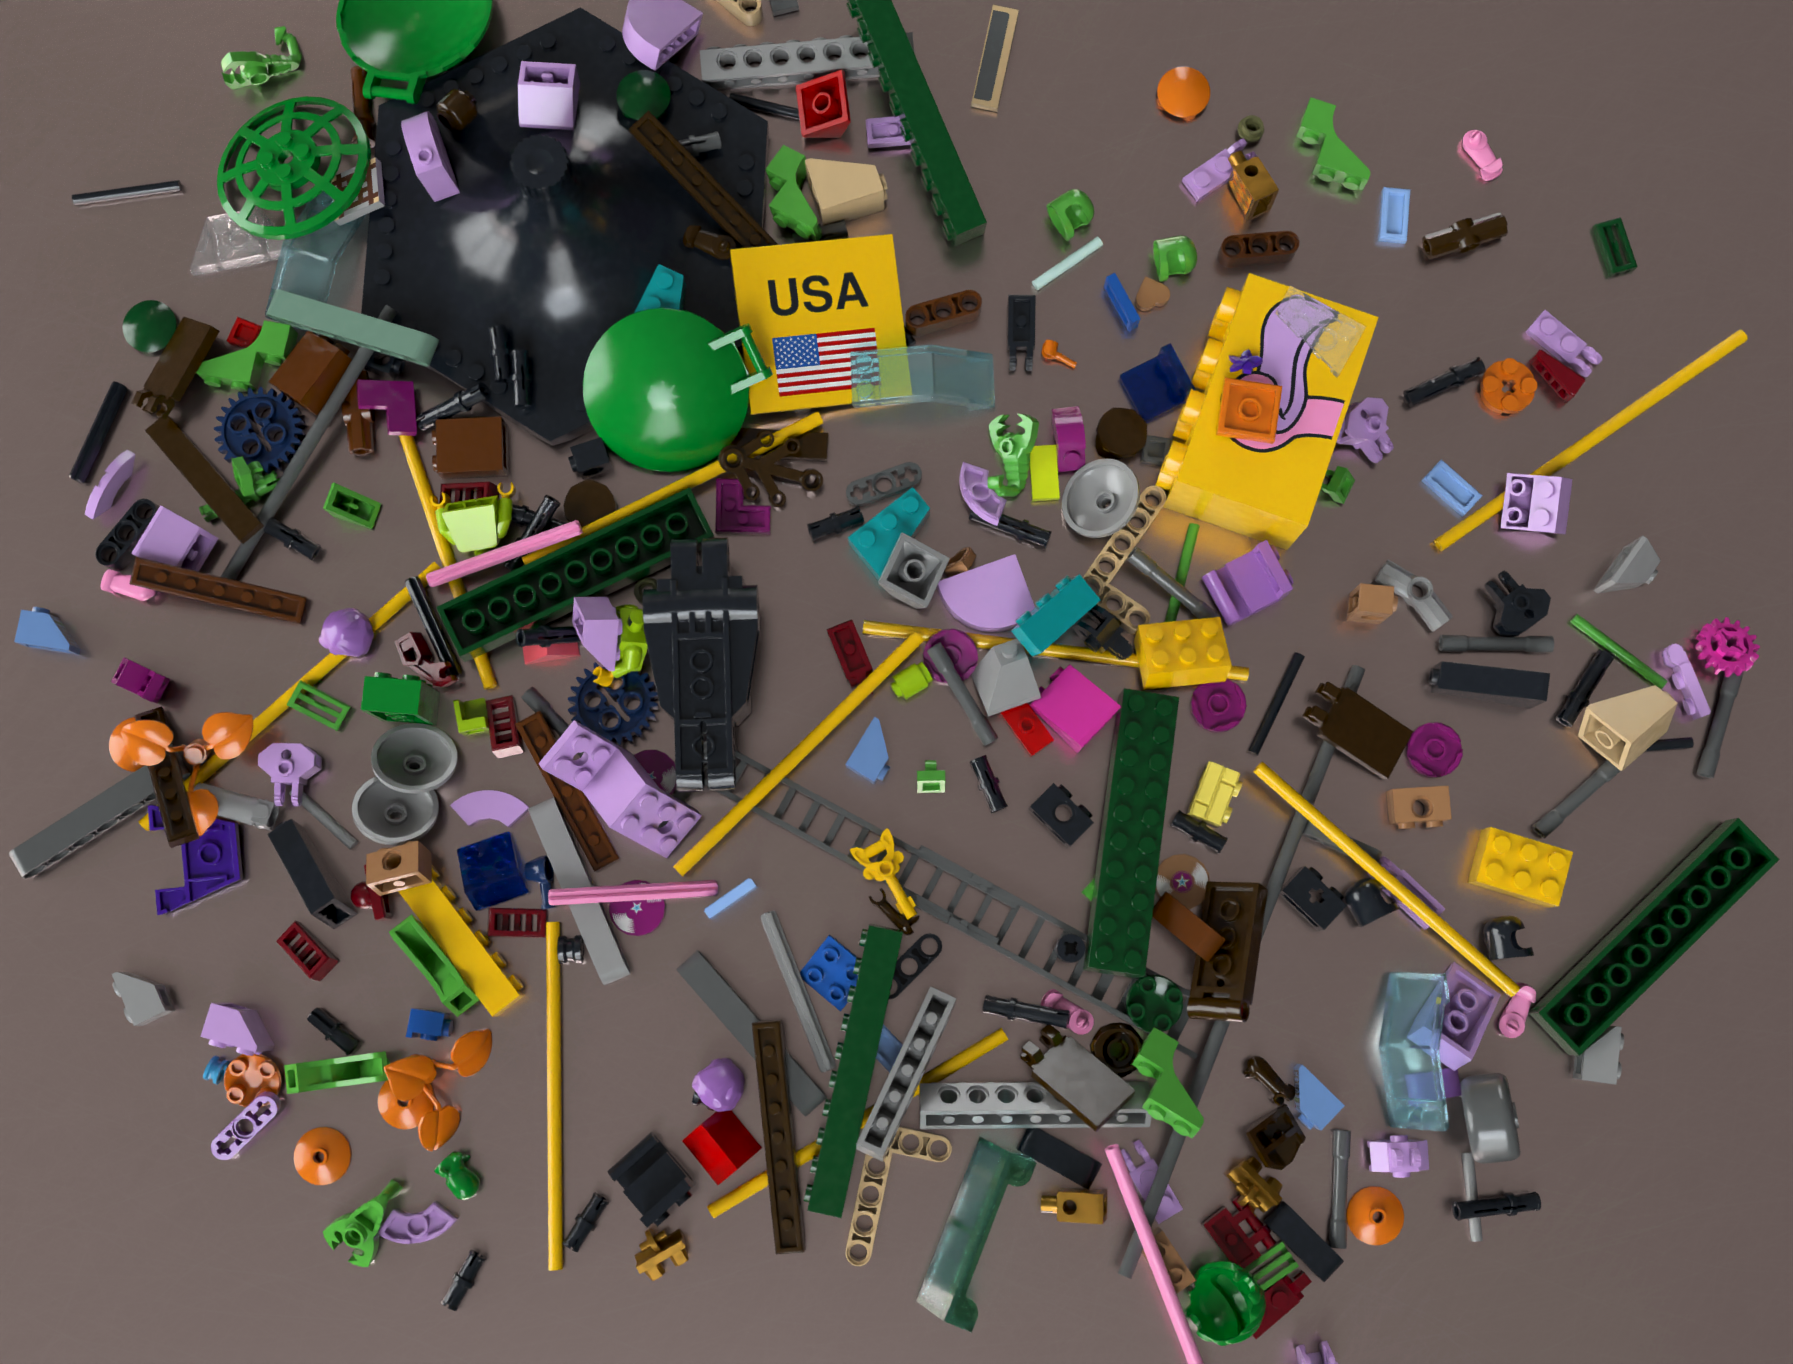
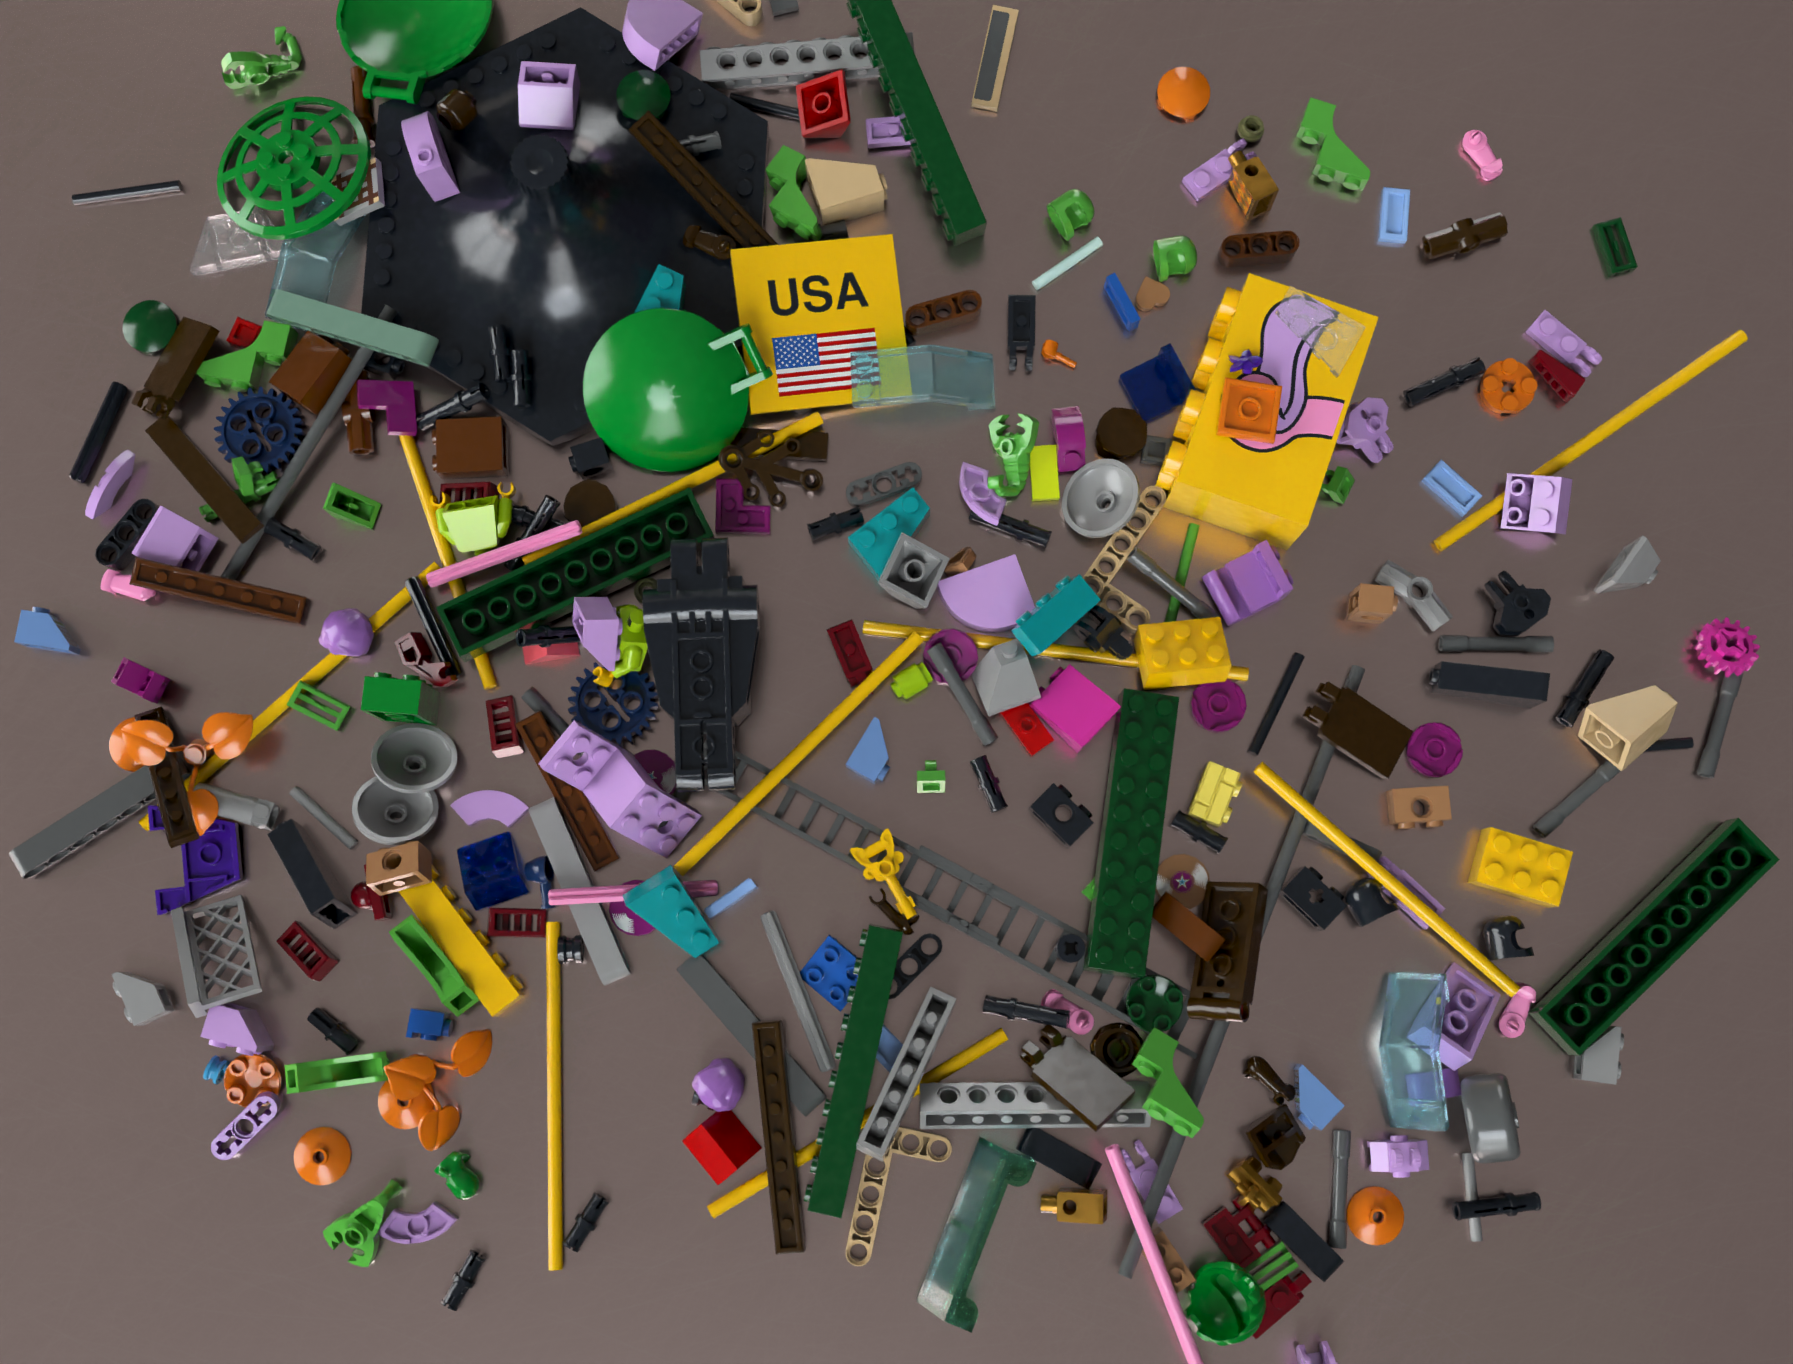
(193, 965): none -> light grey fence
(289, 771): lavender hinge -> none
(471, 716): lime panel -> none
(652, 1179): black piece -> none
(657, 1249): pearl gold hips -> none
(672, 911): none -> teal wedge
(1618, 651): bright green bar -> none
(1686, 680): lavender hinge -> none

